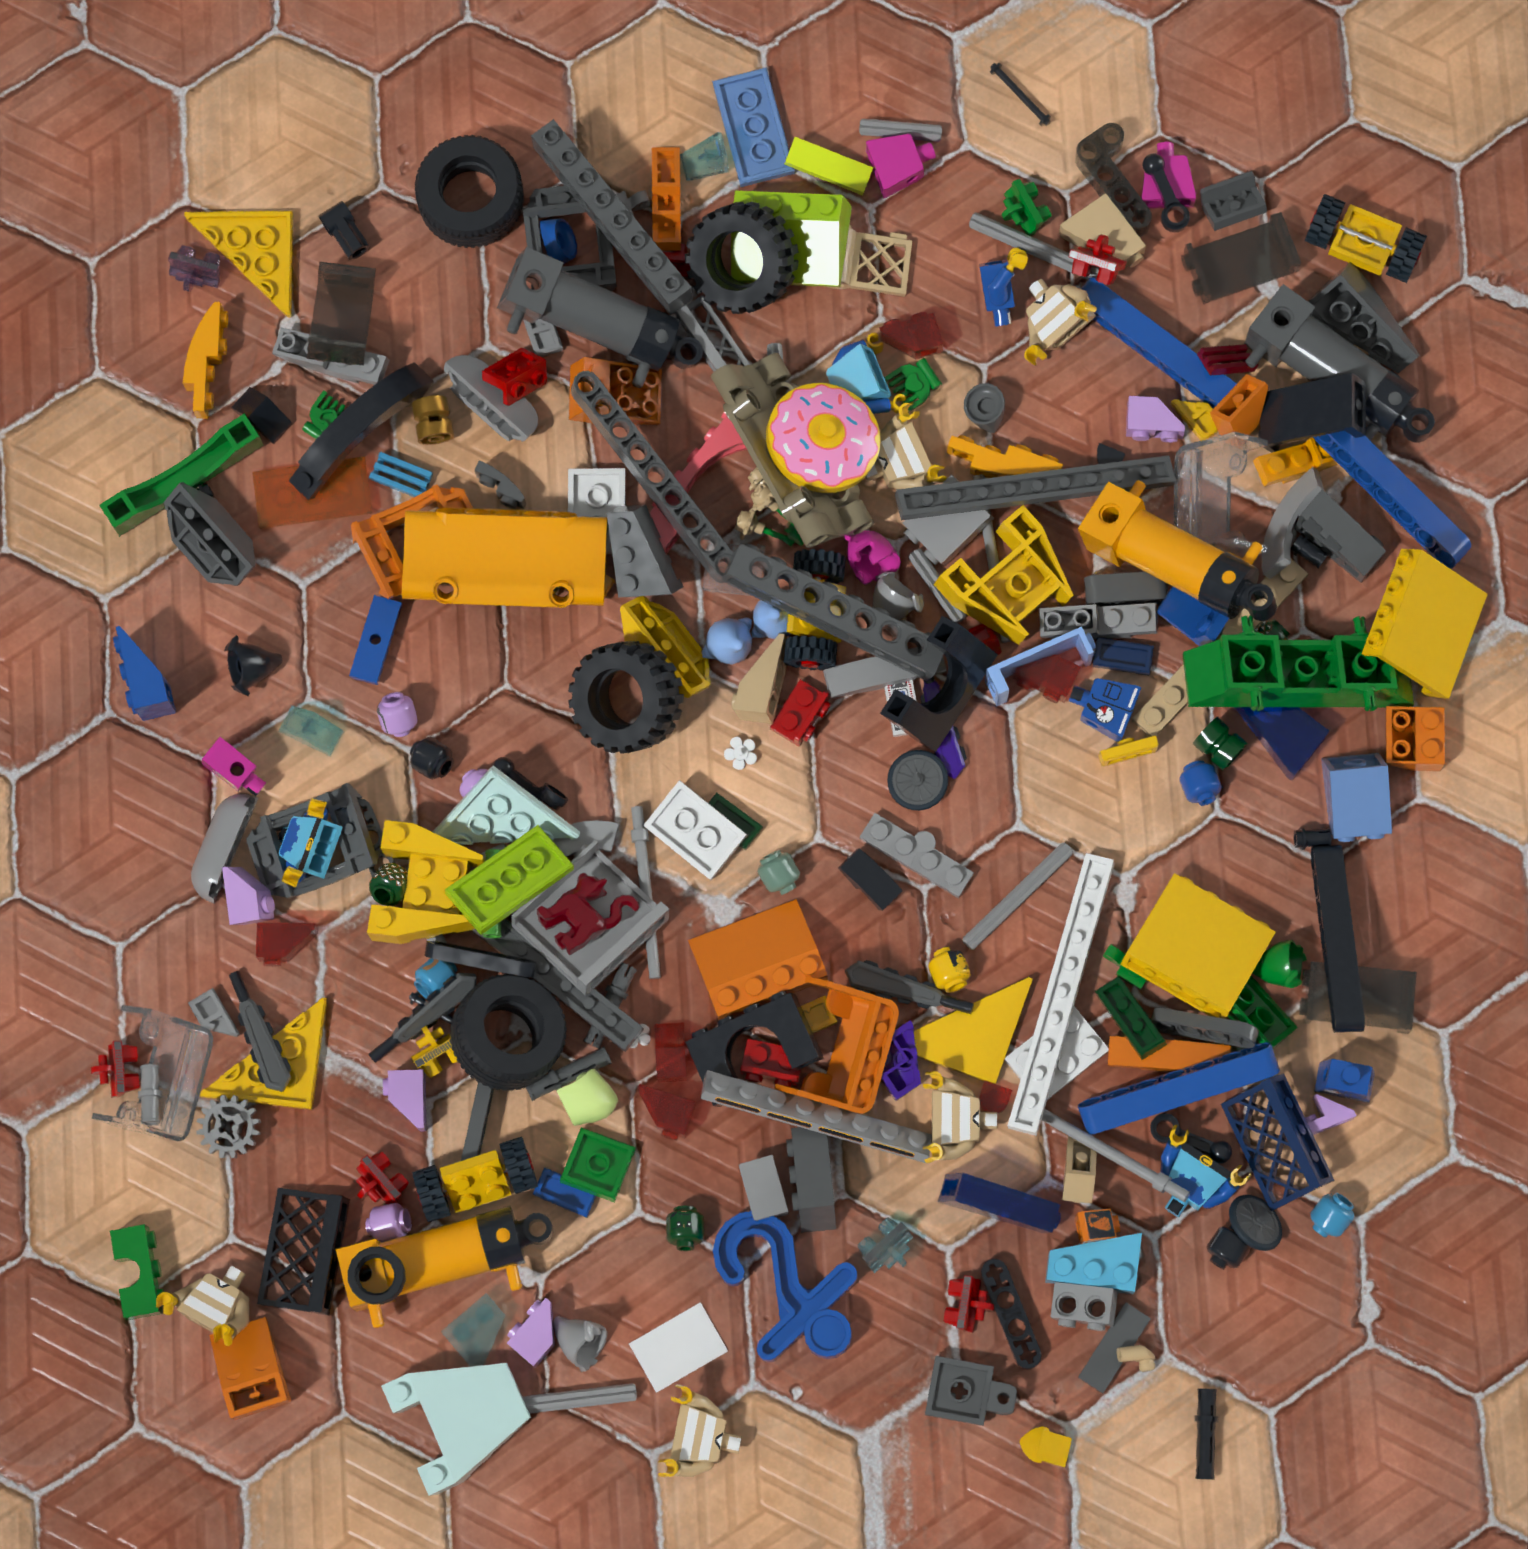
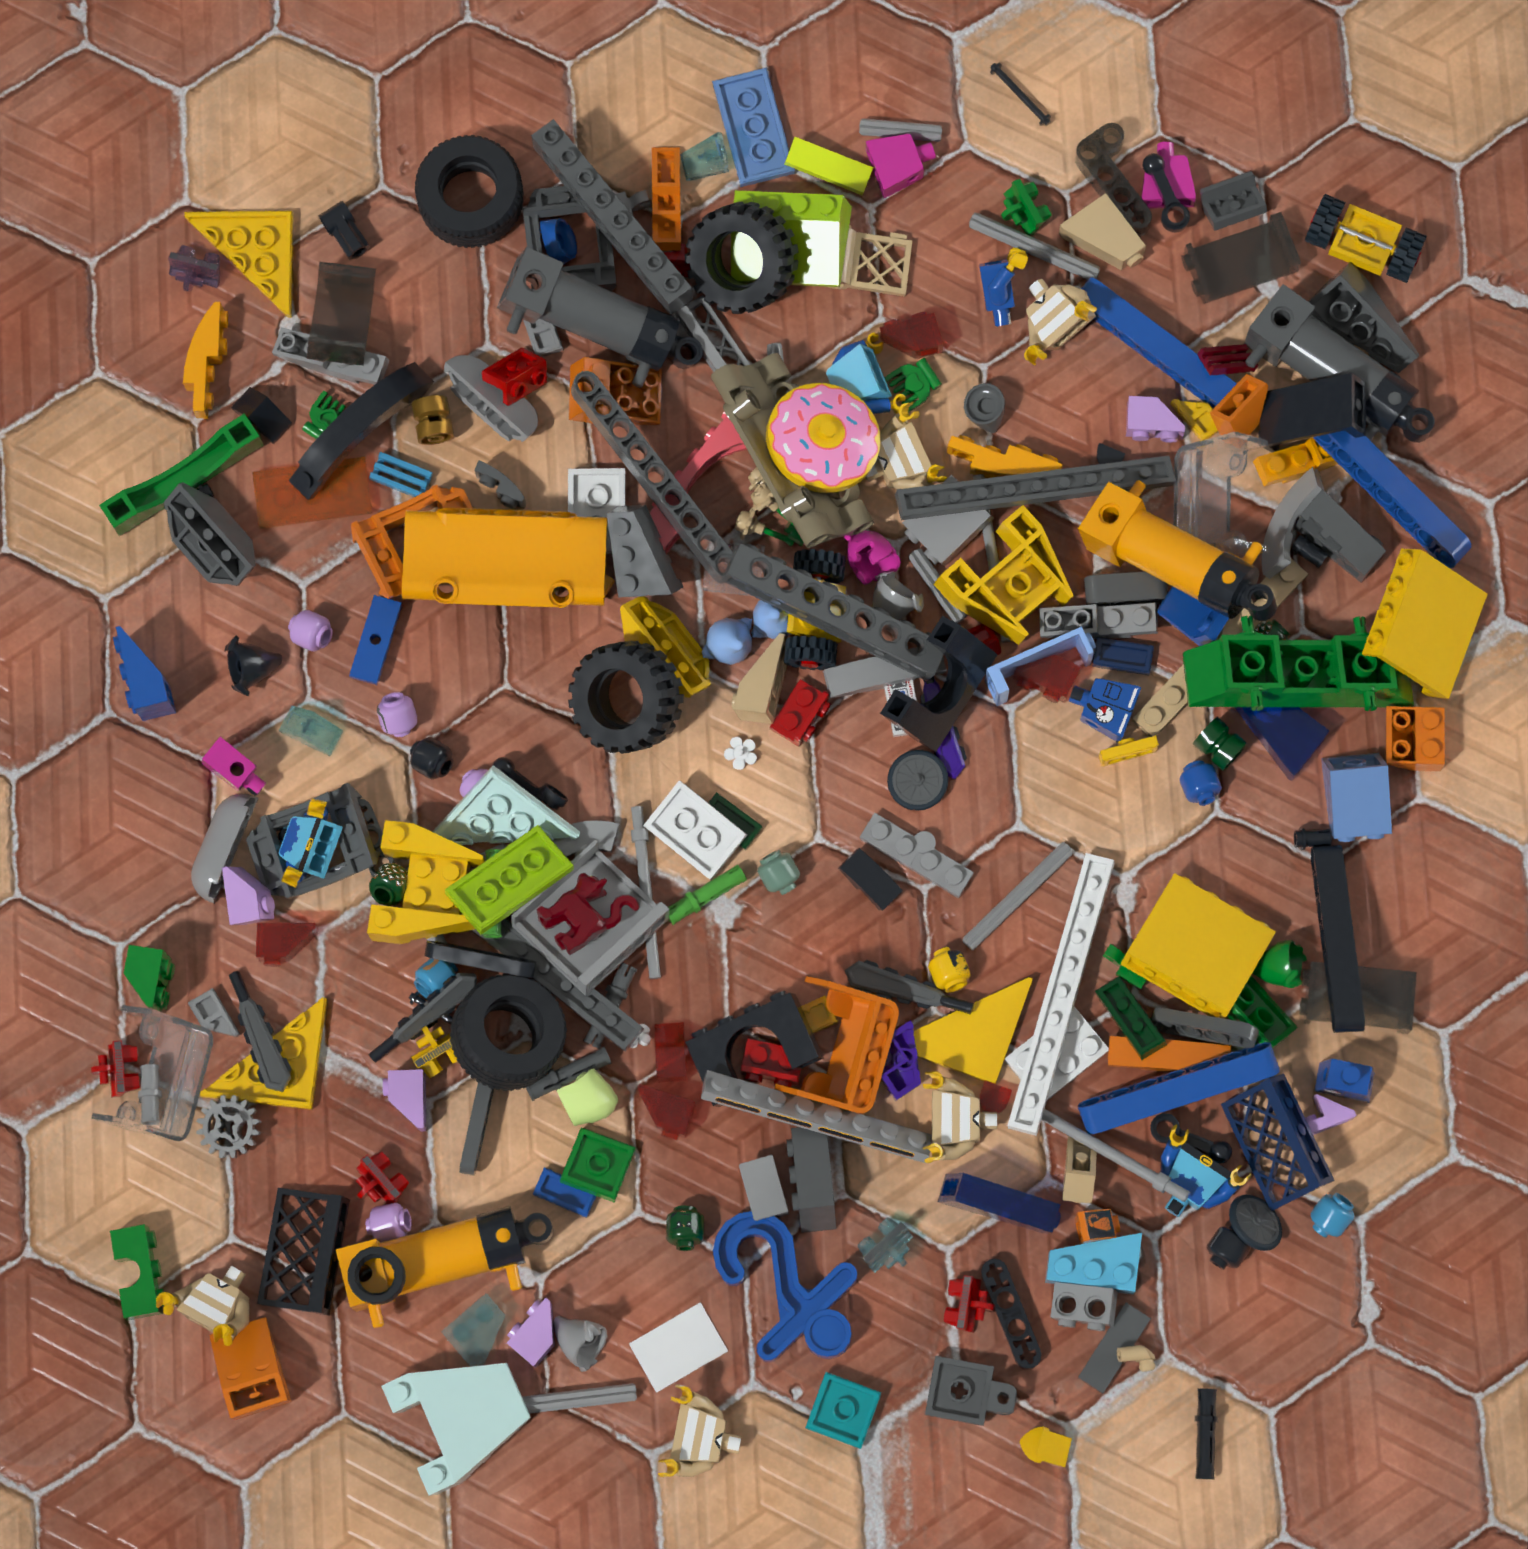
(149, 974): none -> green slope
(310, 630): none -> lavender head
(475, 1180): plate -> none
(710, 891): none -> bright green pin
(757, 959): orange slope -> none
(843, 1410): none -> teal plate
(1107, 264): red hips -> none

